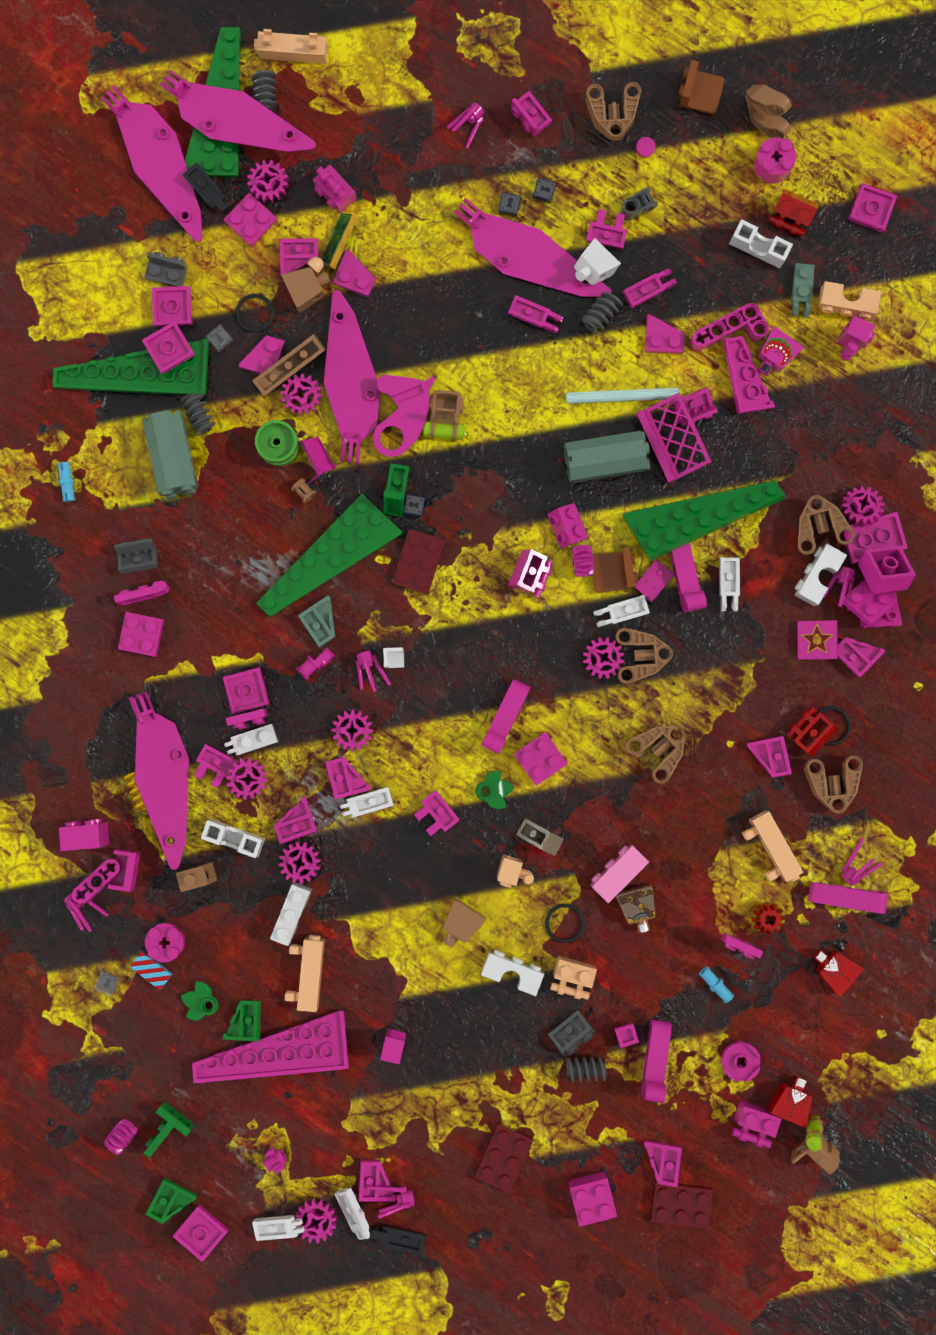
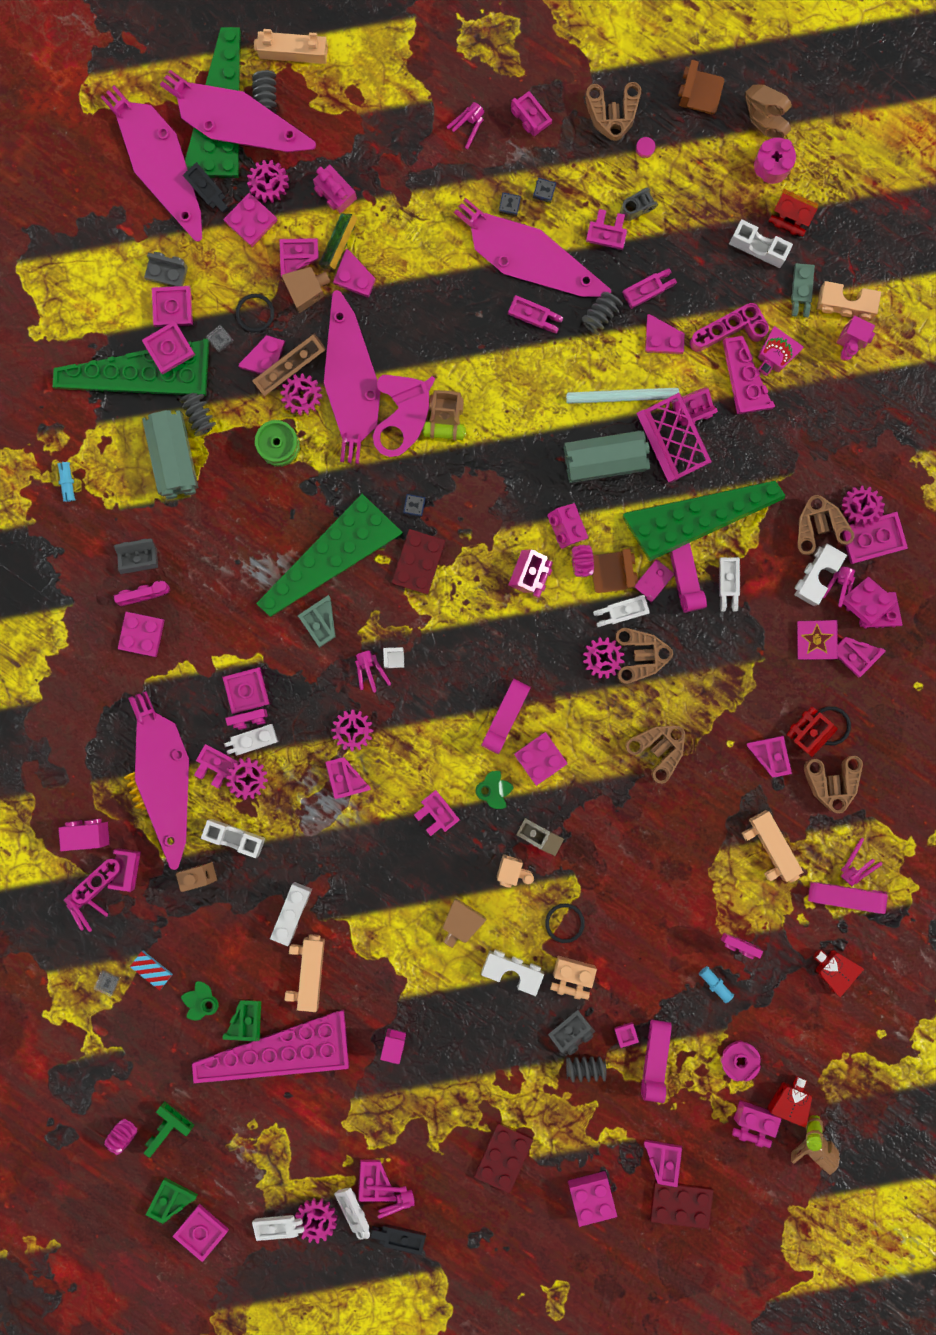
(172, 950): dark pink plate -> none
(275, 1160): dark pink gear -> none
(290, 859): dark pink gear -> none
(296, 823): dark pink wing -> none
(303, 490): medium nougat bush -> none
(311, 665): dark pink connector -> none
(316, 264): light nougat hinge -> none
(318, 456): dark pink piece -> none
(368, 802): white hinge -> none
(395, 490): green bracket -> none
(595, 264): white torso -> none
(618, 872): bright pink brick -> none
(637, 906): torso -> none
(769, 910): red gear -> none
(872, 207): dark pink tile -> none
(886, 569): dark pink brick -> none

